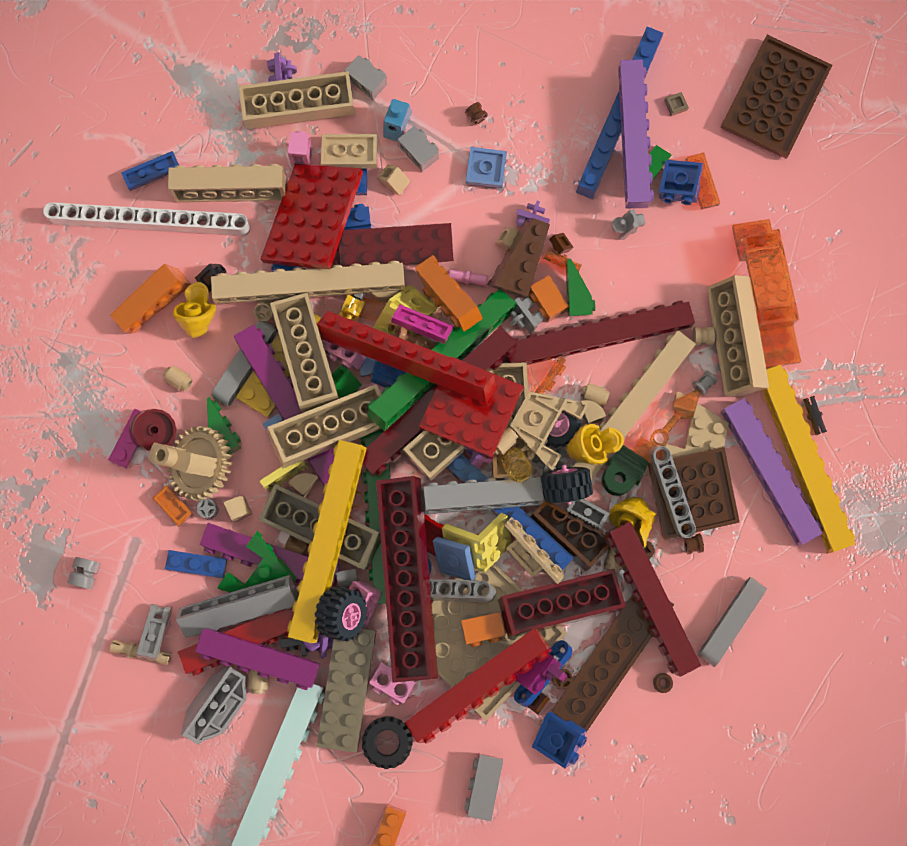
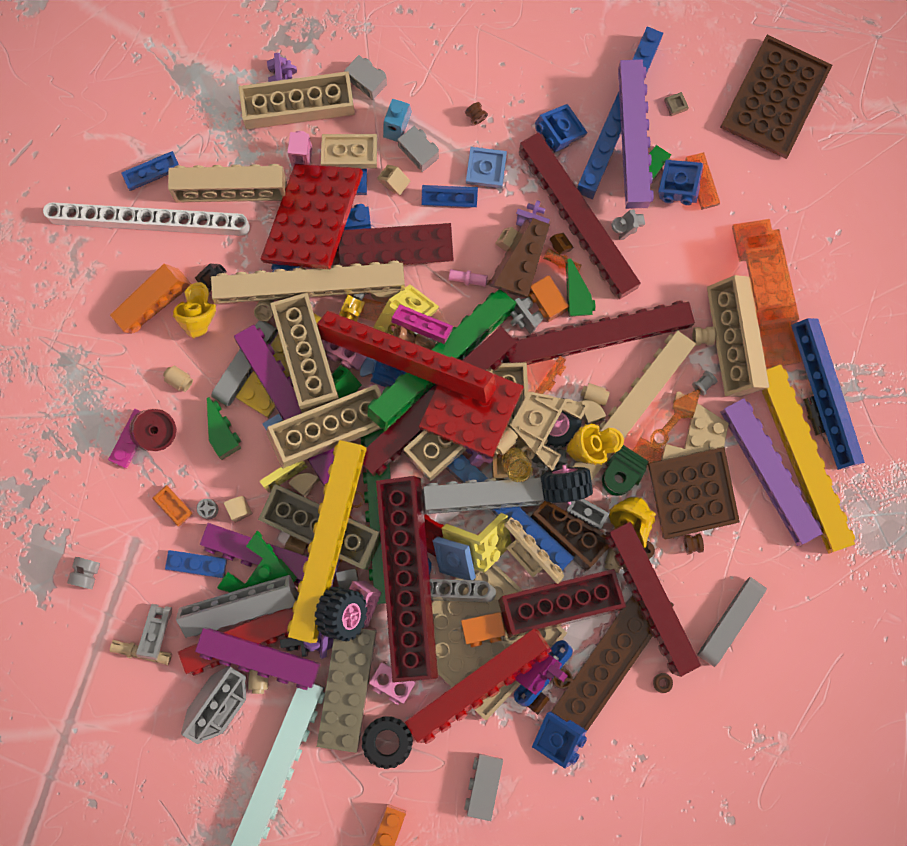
(196, 462): tan piece -> none
(447, 294): orange wedge -> none
(449, 196): none -> blue plate
(560, 127): none -> blue plate
(579, 216): none -> dark red brick
(679, 497): light grey beam -> none
(827, 393): none -> blue brick

